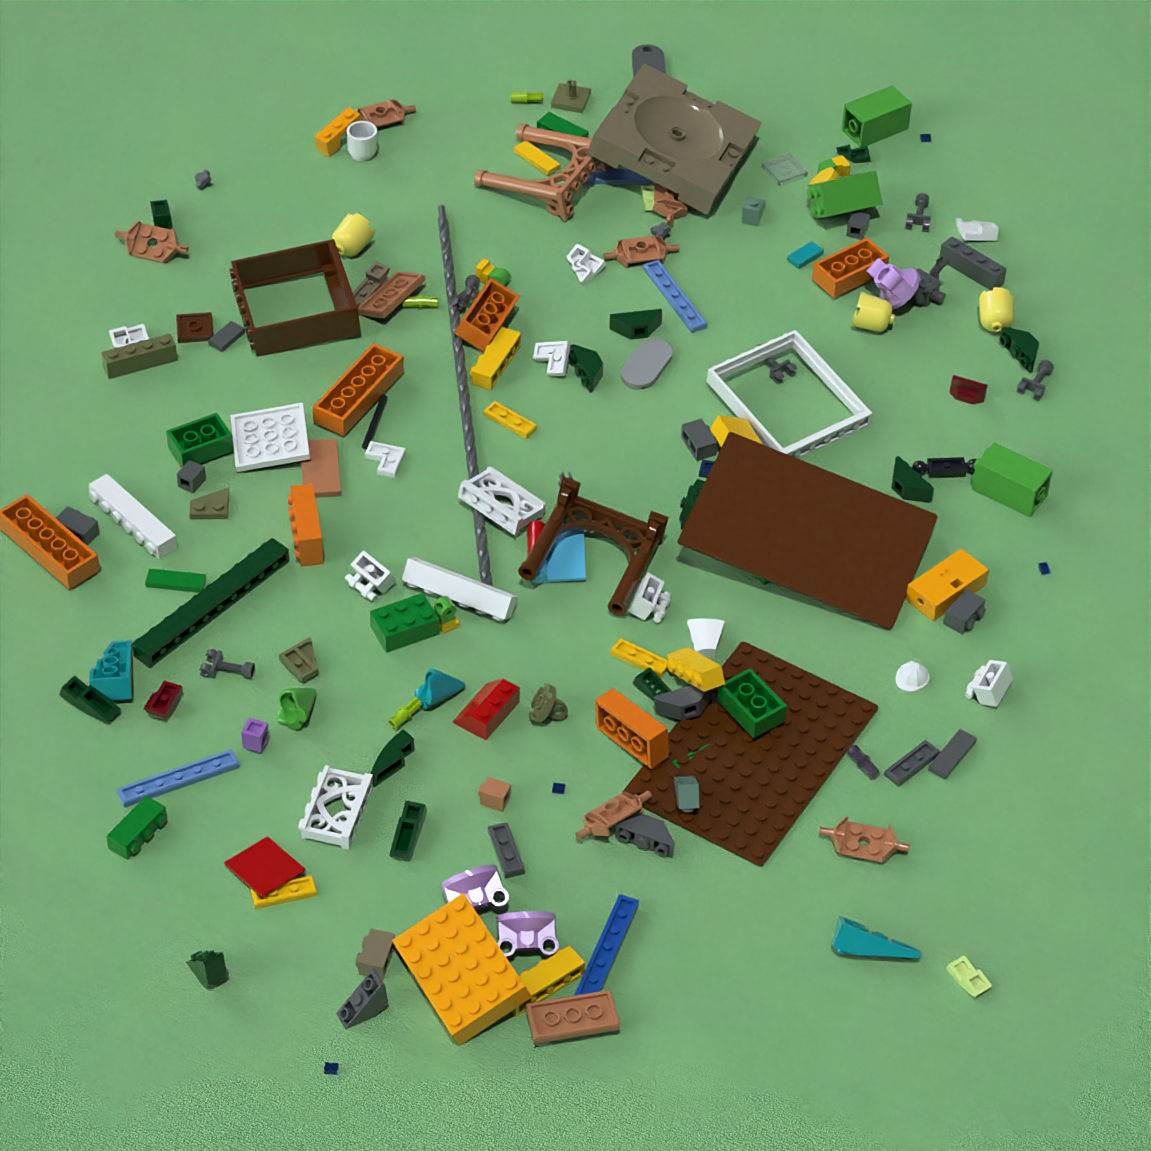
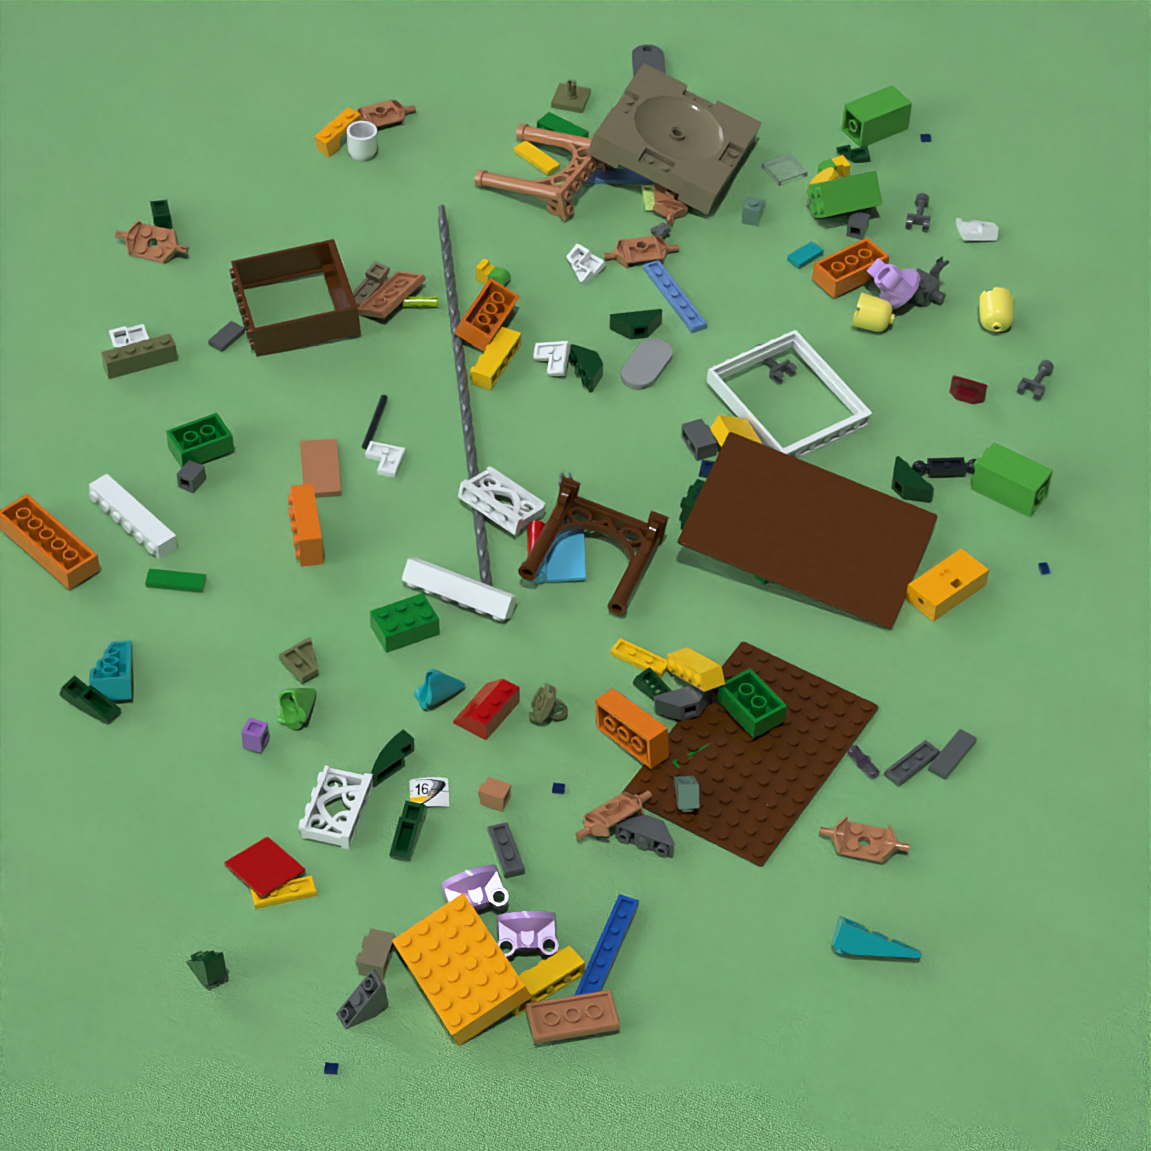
(81, 525): dark grey brick -> none
(136, 827): green brick -> none
(164, 700): dark red slope -> none
(178, 778): medium blue tile -> none
(194, 327): reddish brown tile -> none
(202, 178): dark grey piece -> none
(210, 506): olive wing -> none
(210, 603): dark green brick -> none
(216, 658): dark grey bar -> none
(270, 437): white plate -> none
(353, 234): light yellow cylinder -> none
(358, 389): orange brick -> none
(373, 573): white brick -> none
(404, 713): lime axle -> none
(430, 791): none -> sticker
(446, 613): bright green leg -> none
(470, 293): dark grey bar -> none
(510, 420): yellow tile -> none
(526, 97): lime axle -> none
(646, 597): white brick -> none
(706, 635): white slope -> none
(912, 676): white piece -> none
(964, 612): dark grey brick -> none
(968, 978): yellowish green slope -> none
(973, 263): dark grey brick -> none
(990, 683): white brick -> none
(1021, 346): dark green slope -> none

